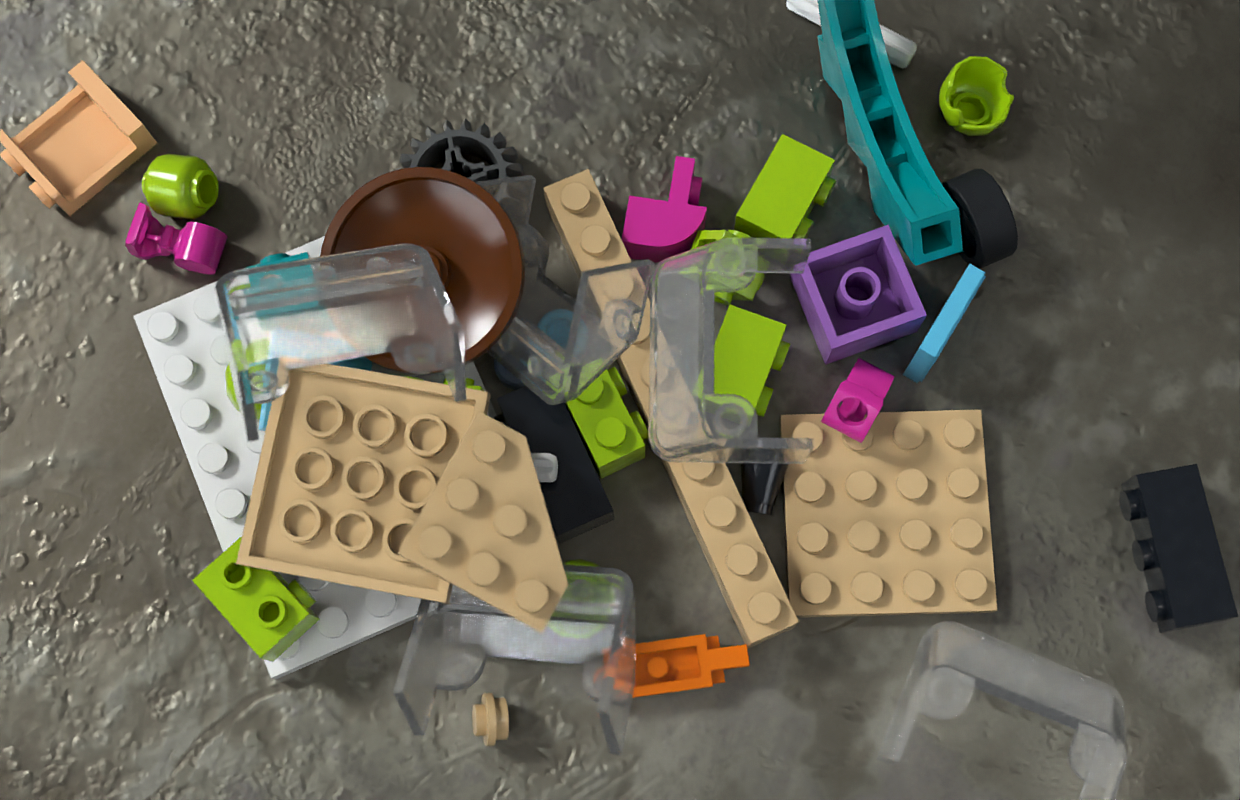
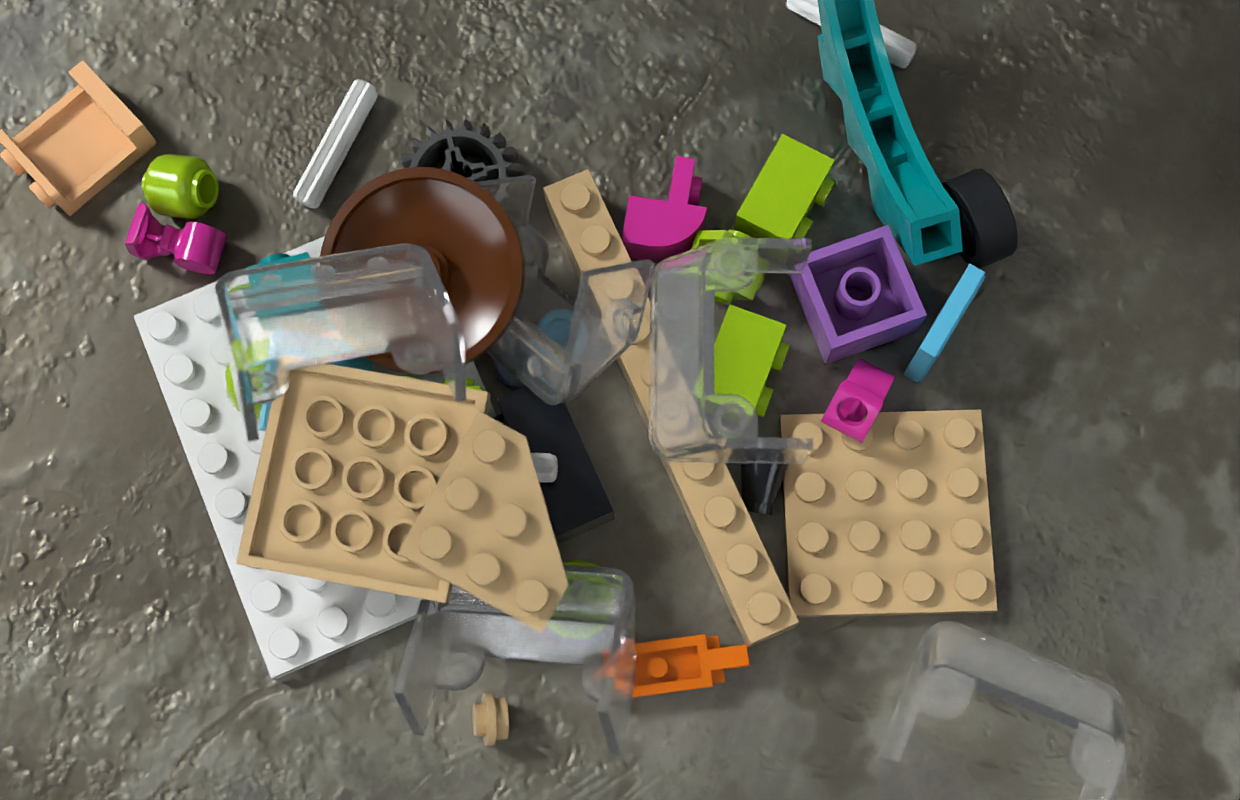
(258, 603): lime brick -> none
(335, 144): none -> white axle
(606, 427): lime brick -> none
(975, 96): lime hair -> none
(1177, 549): black brick -> none

